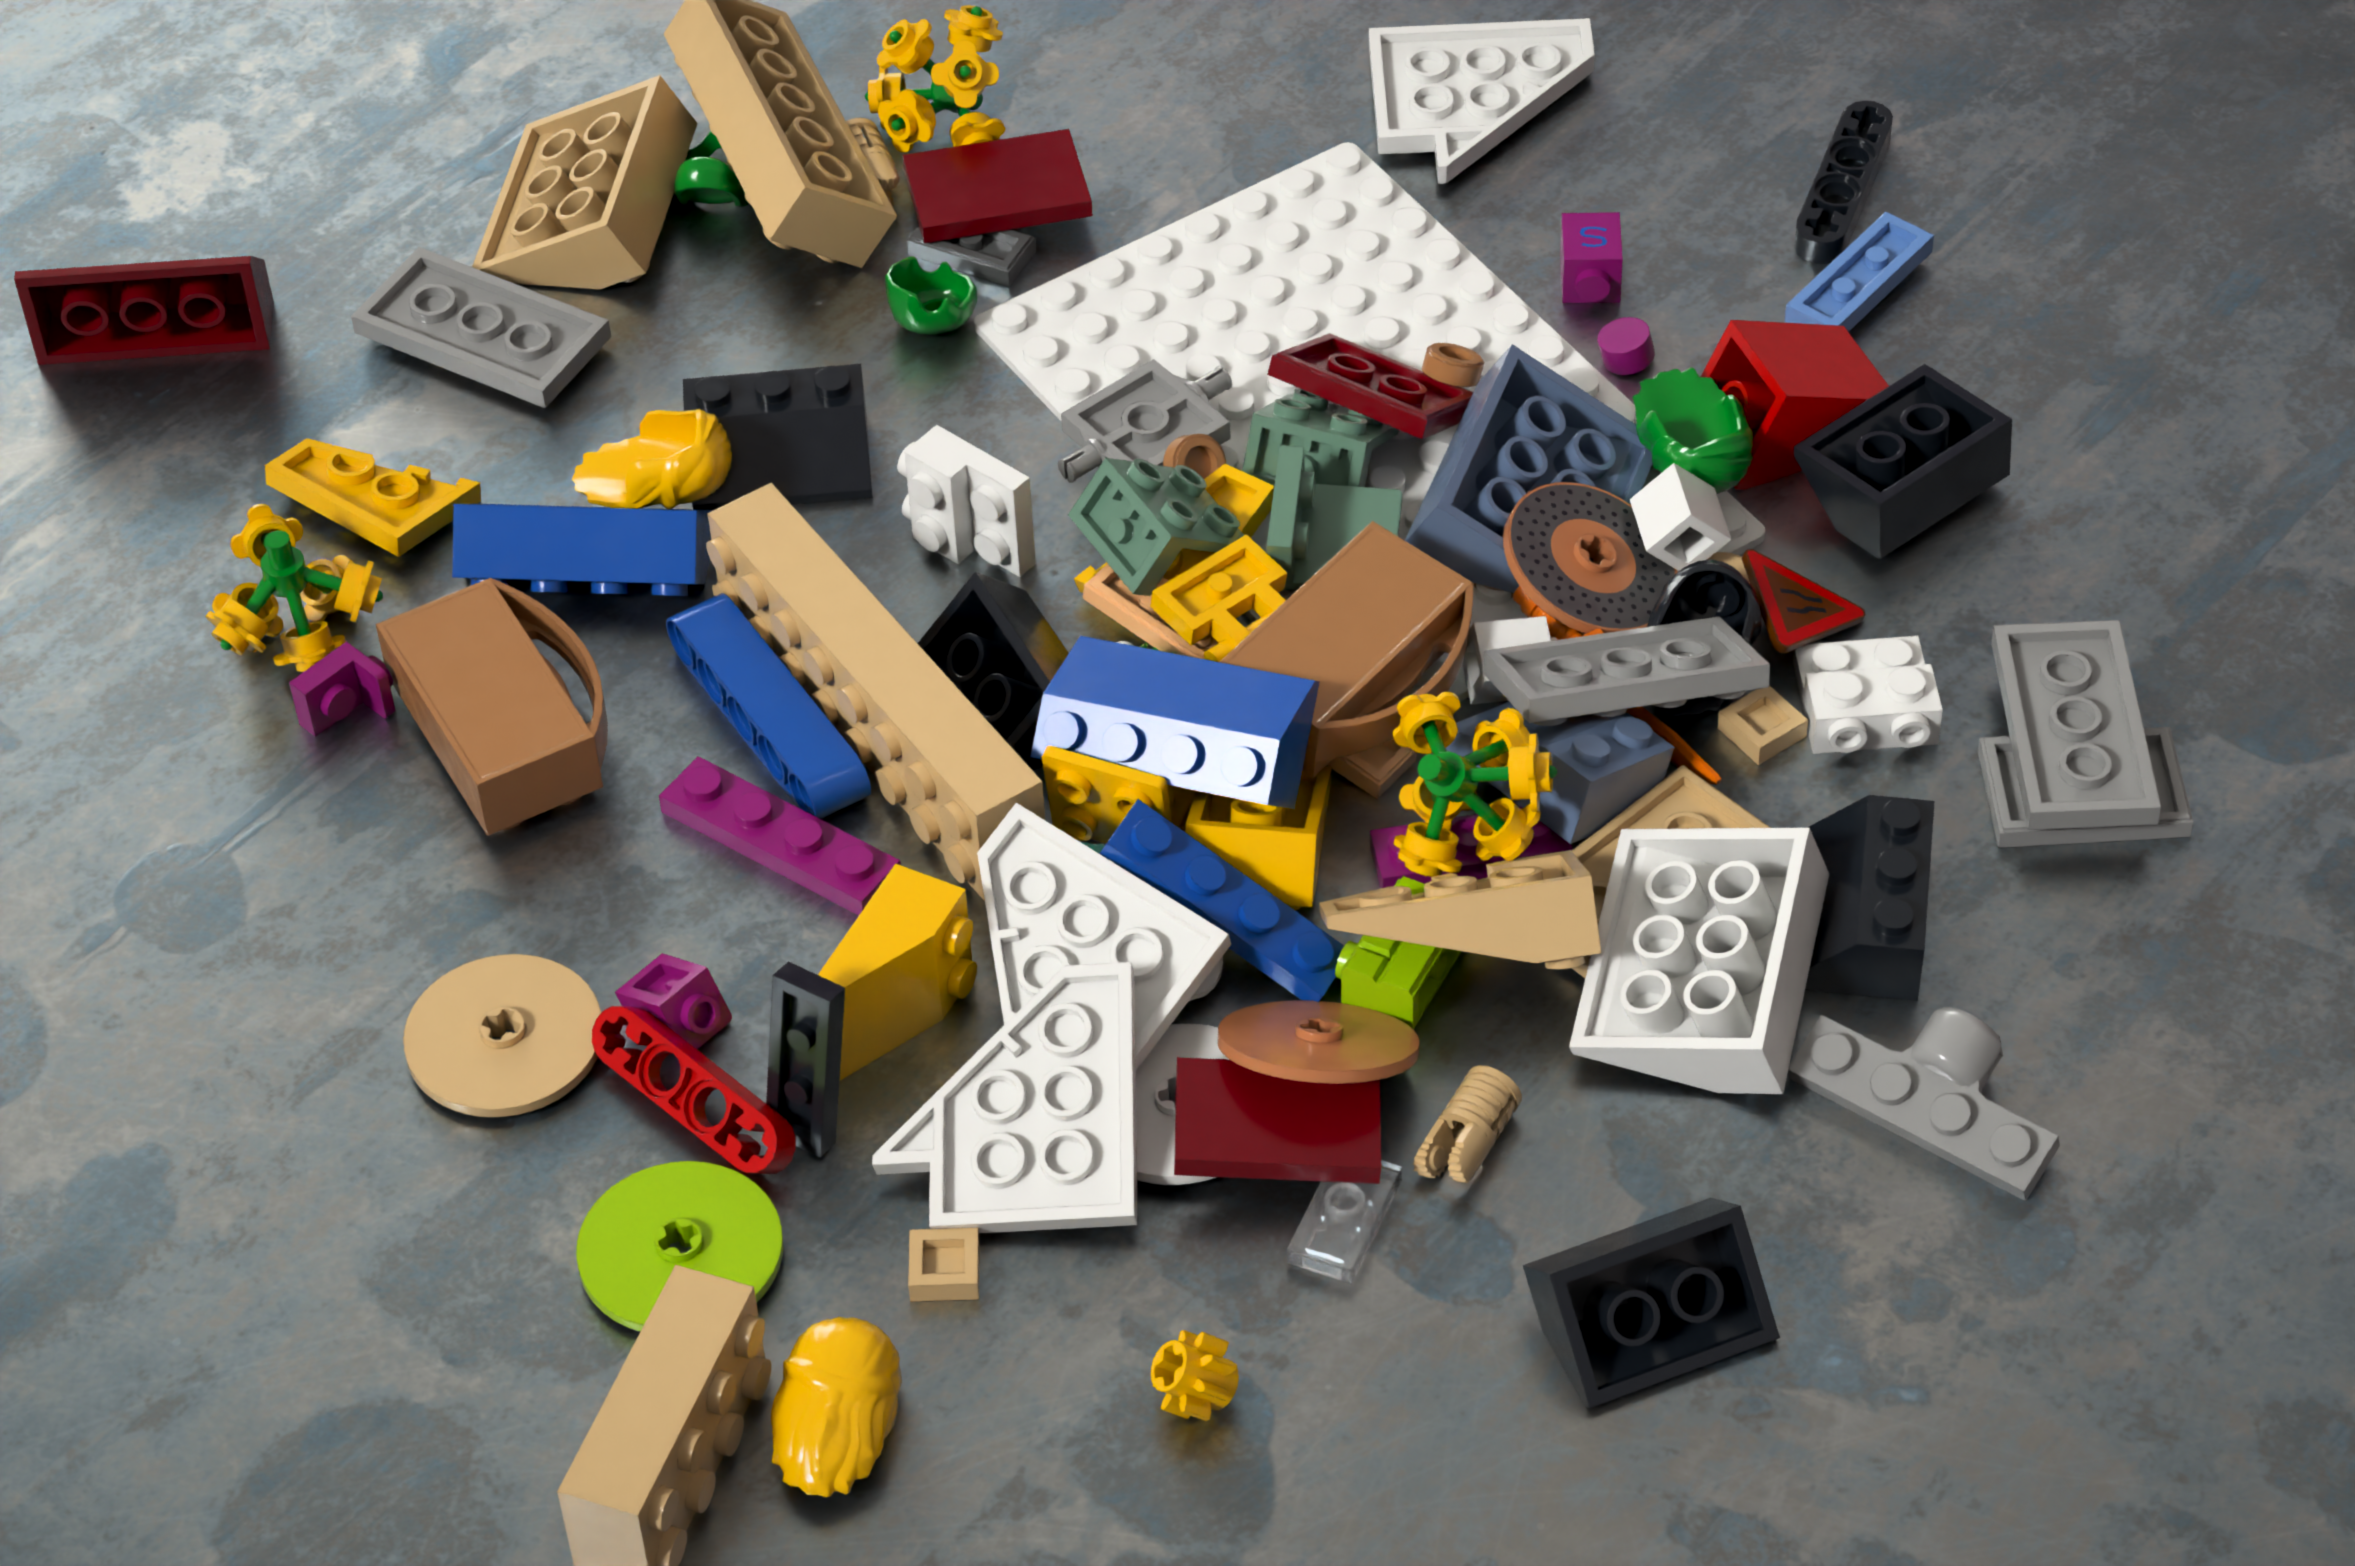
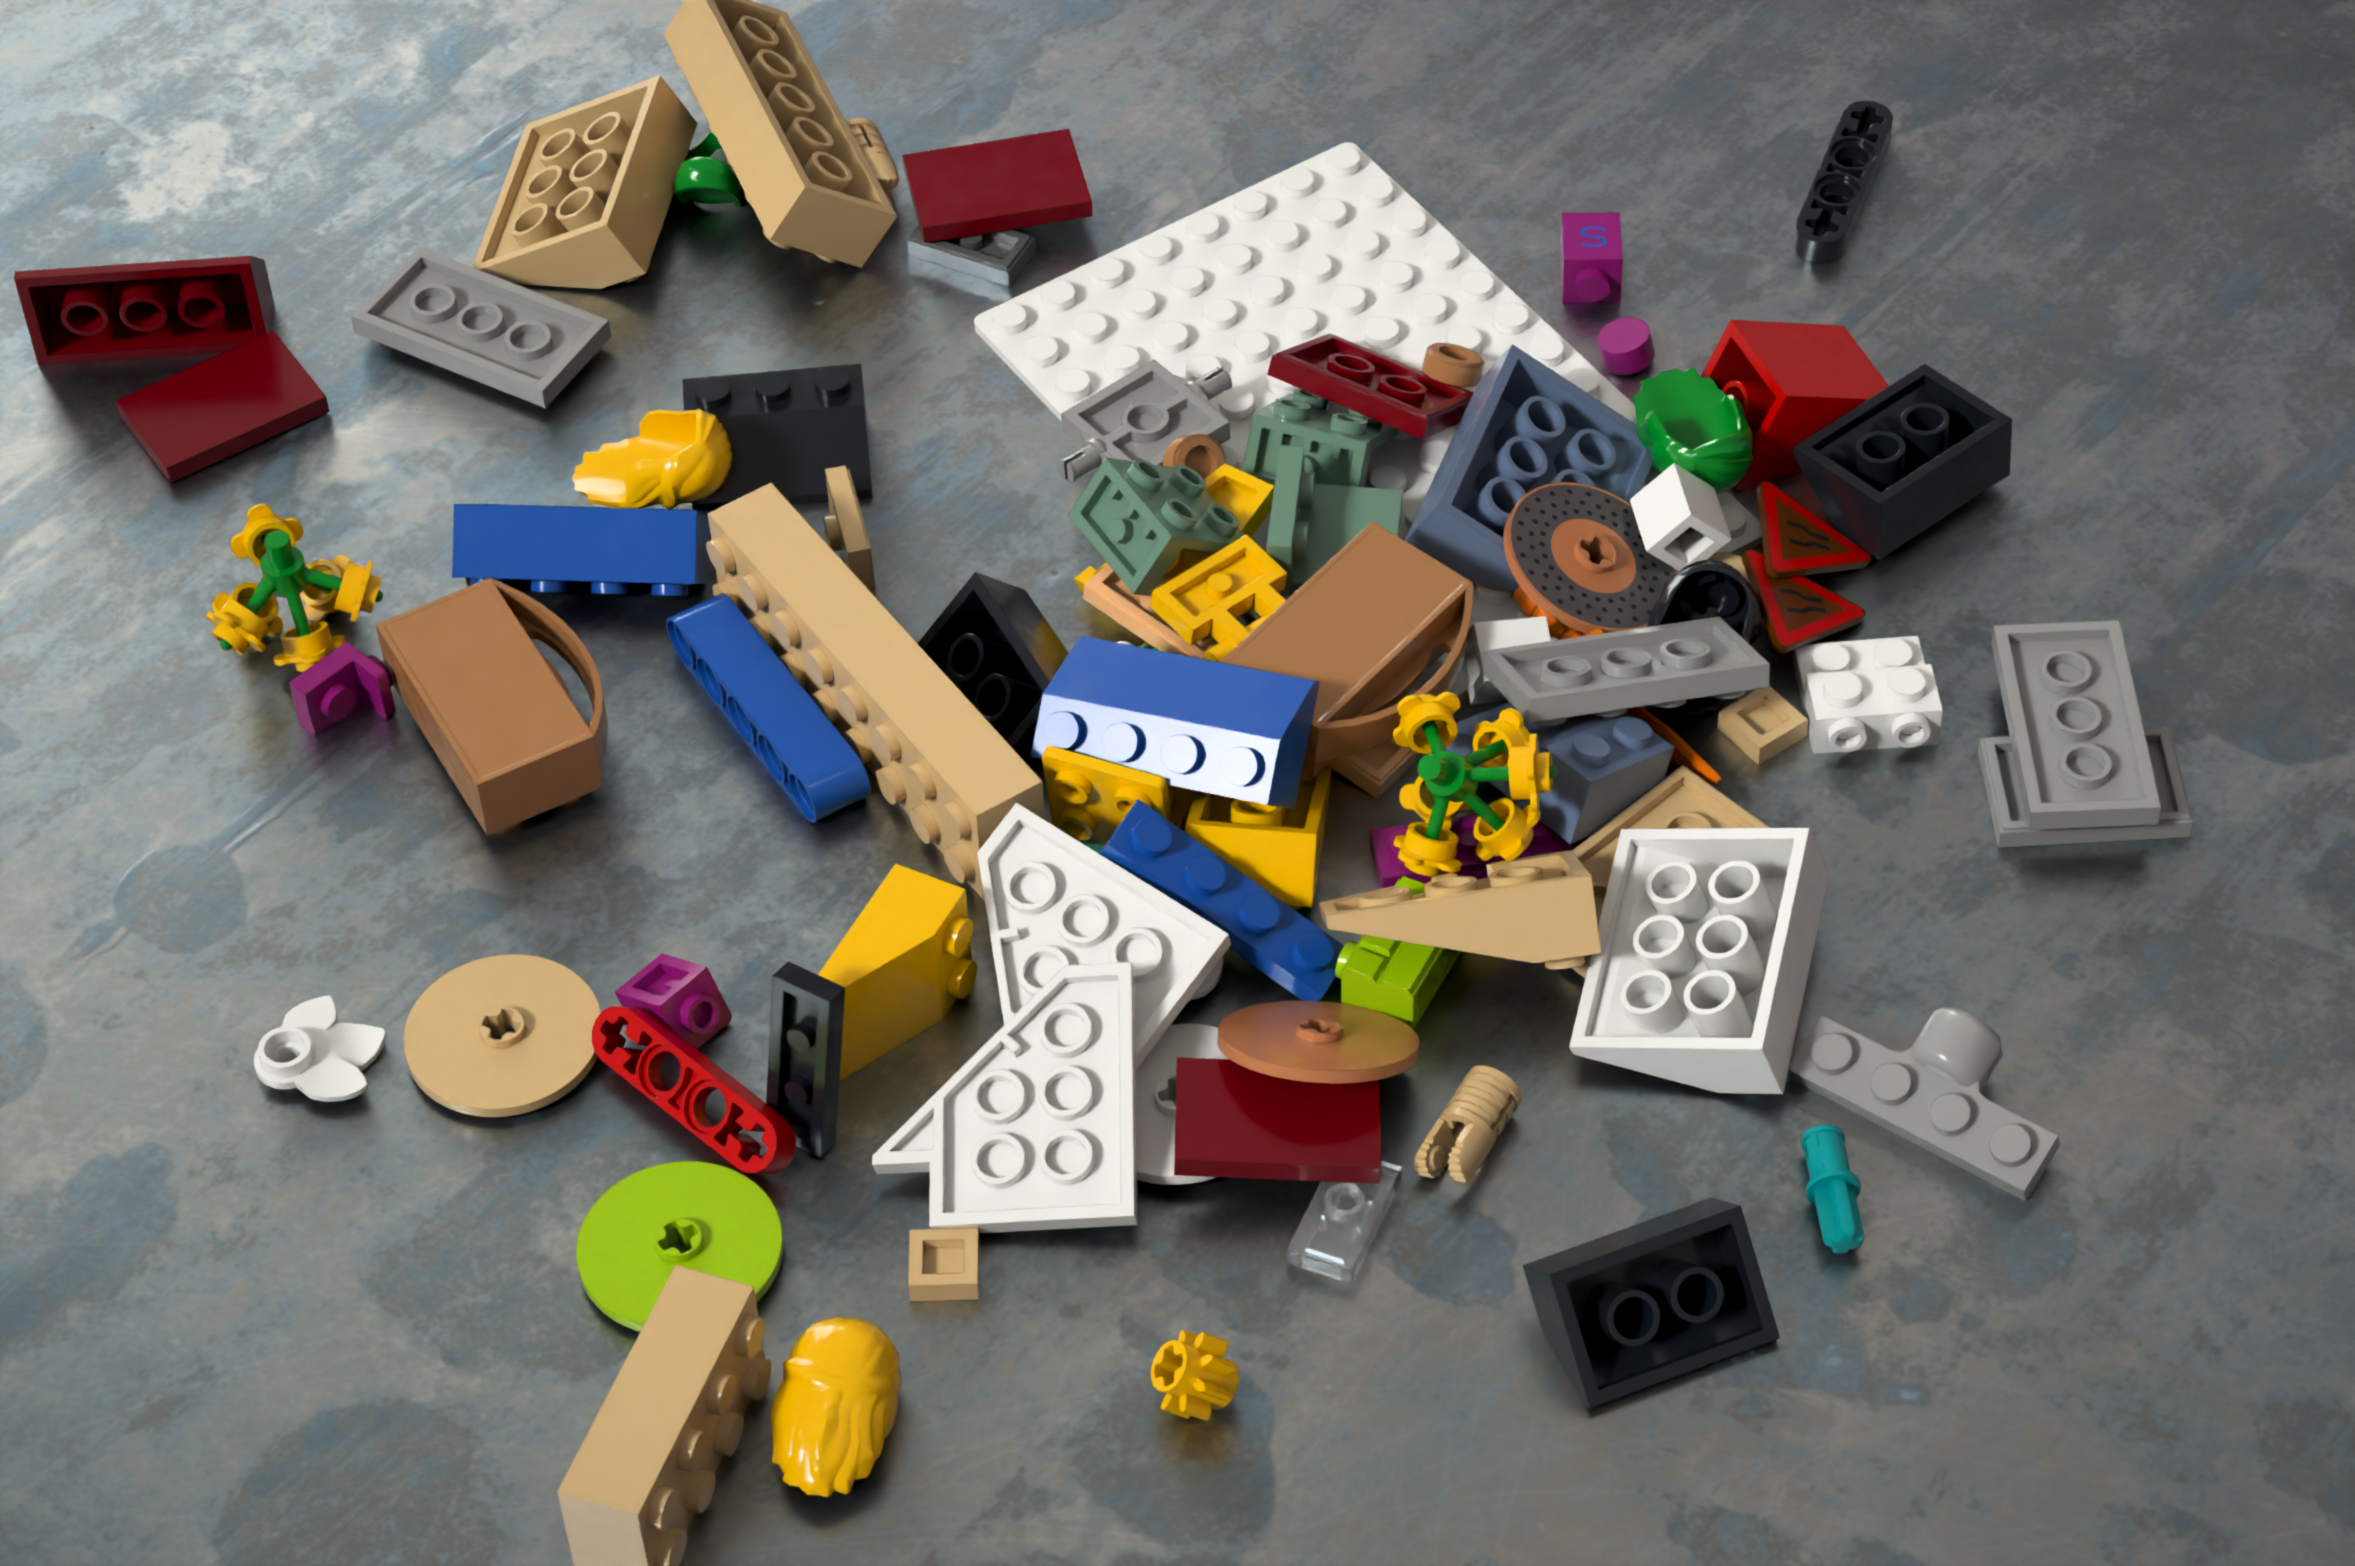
(222, 406): none -> dark red tile
(318, 1053): none -> white plate
(370, 500): yellow wing -> none
(777, 834): magenta plate -> none
(846, 526): none -> tan plate
(929, 300): green hair -> none
(955, 83): yellow plant -> none
(967, 502): white plate -> none
(1470, 84): white wing -> none
(1800, 541): none -> piece
(1833, 1188): none -> teal axle
(1862, 274): medium blue plate -> none
(1874, 898): black slope -> none

